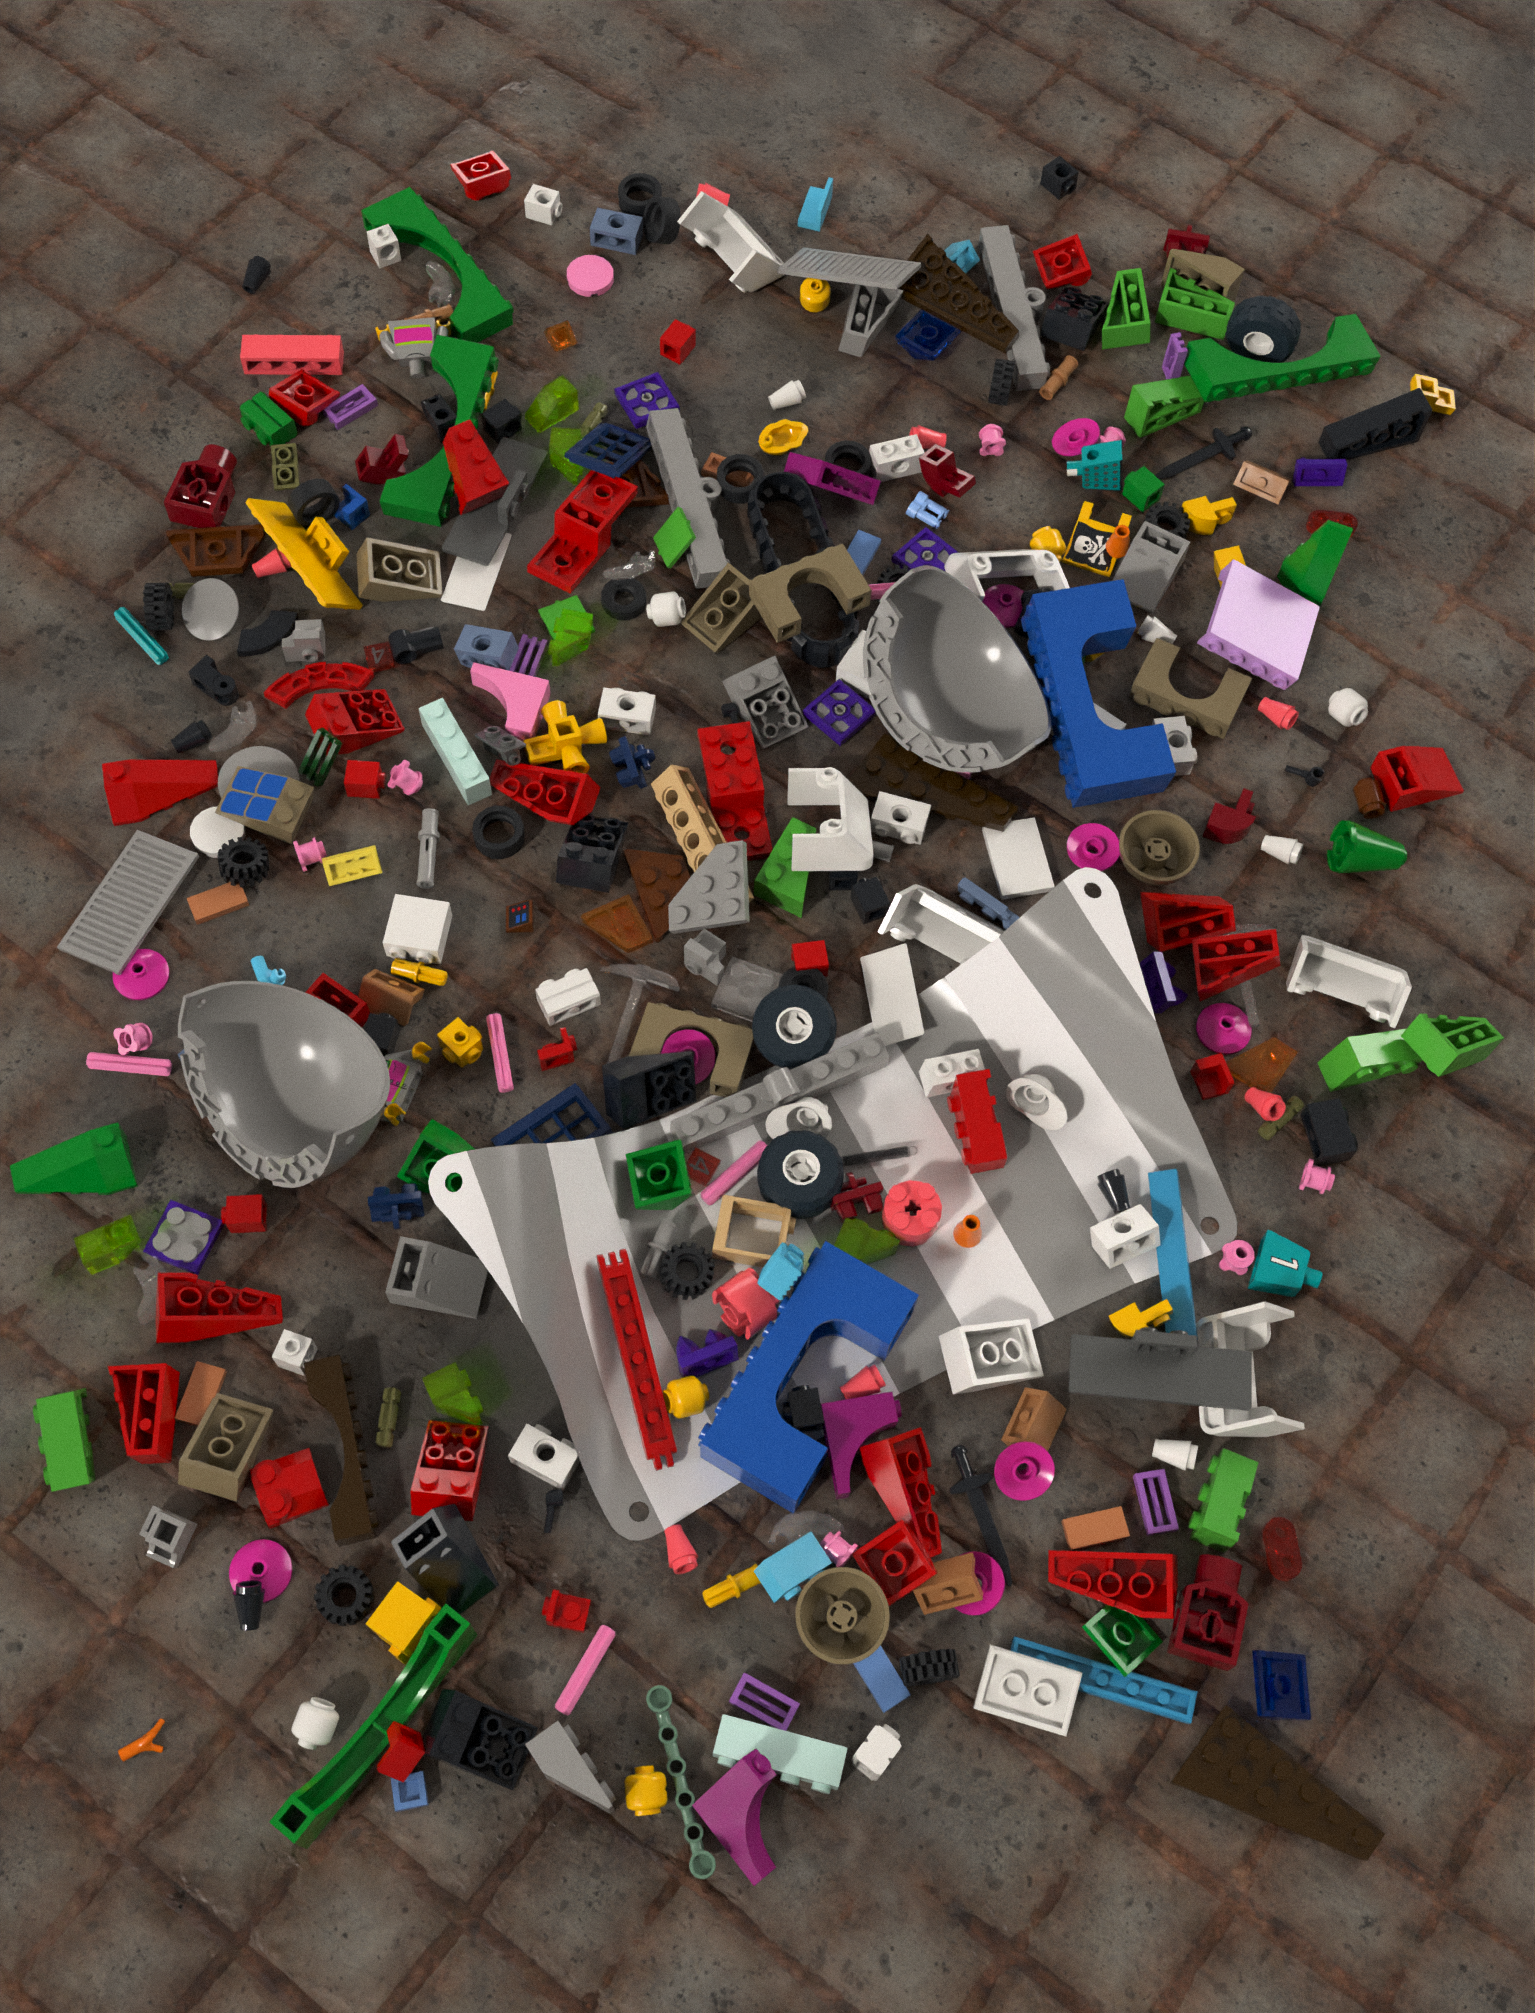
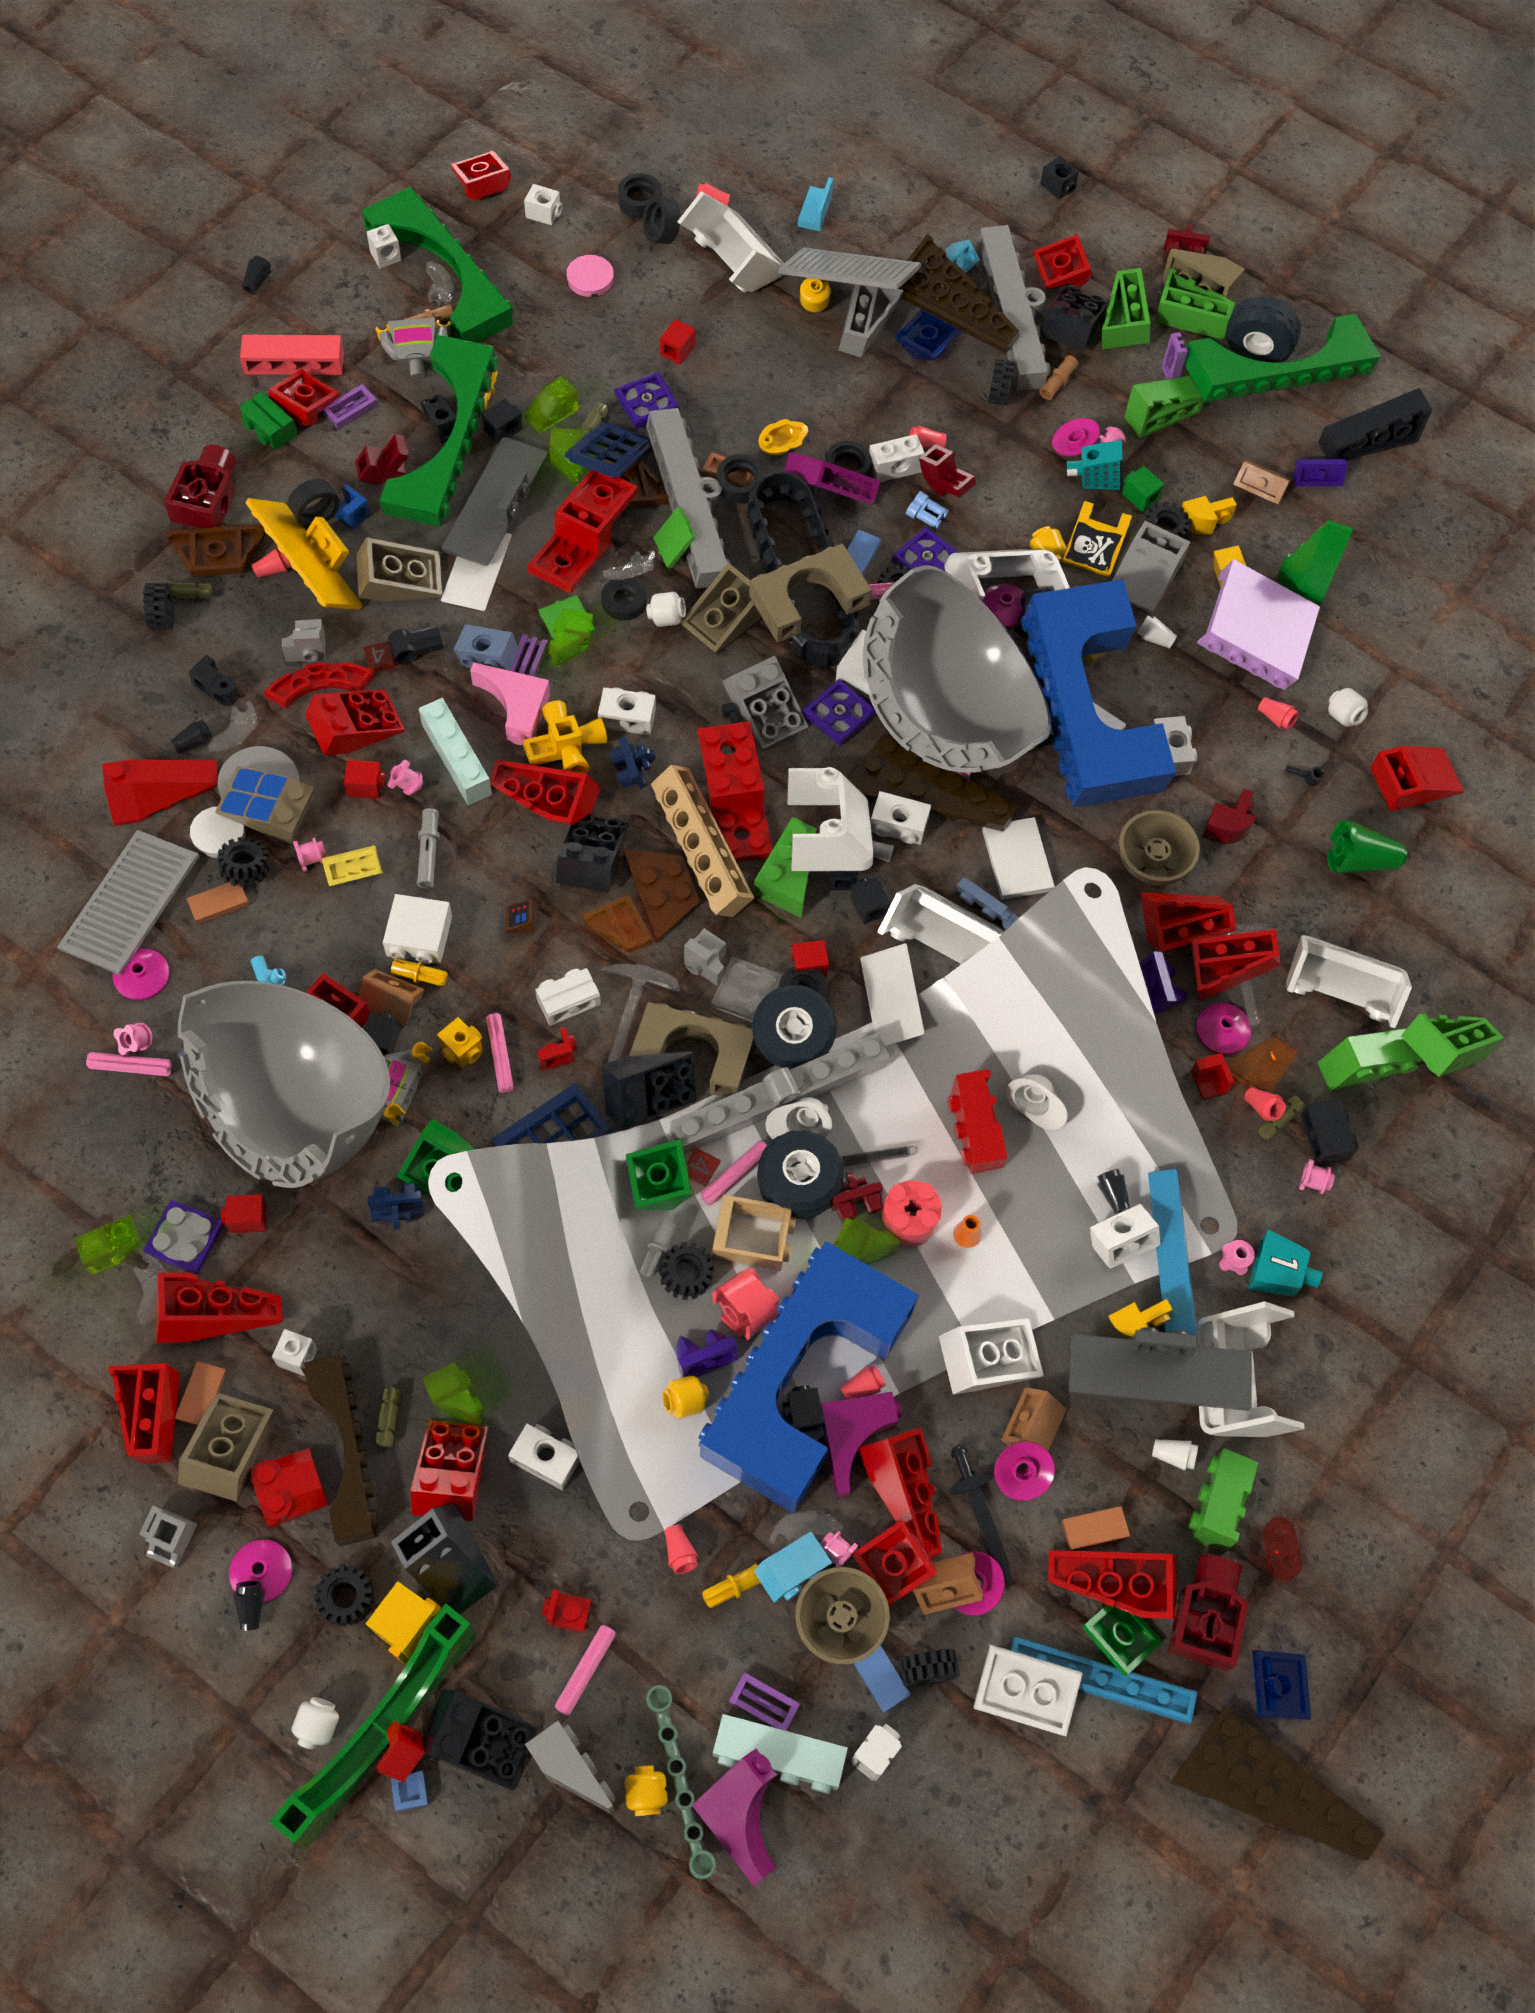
(65, 1440): bright green wedge -> none
(84, 1164): green wedge -> none
(141, 635): teal axle -> none
(142, 1744): orange bar -> none
(210, 609): light grey shield -> none
(268, 634): black tile -> none
(285, 466): olive slope -> none
(317, 753): dark green tile -> none
(436, 1278): light grey slope -> none
(473, 468): red wedge -> none
(491, 815): black tyre -> none
(501, 744): dark grey hinge -> none
(553, 1499): black hand -> none
(560, 336): clear orange slope -> none
(616, 231): sand blue brick -> none
(637, 1359): red hinge -> none
(700, 1046): dark pink dish -> none
(714, 893): light grey plate -> none
(781, 1270): medium azure brick -> none
(788, 395): white cone -> none
(940, 1072): white brick -> none
(991, 440): bright pink brick -> none
(1096, 838): dark pink dish -> none
(1118, 542): orange cone -> none
(1167, 1500): medium lavender tile -> none
(1208, 714): dark tan arch -> none
(1222, 444): black sword -> none
(1282, 848): white cone -> none
(1343, 518): clear red plate -> none
(1369, 798): reddish brown brick -> none
(1439, 398): yellow brick -> none

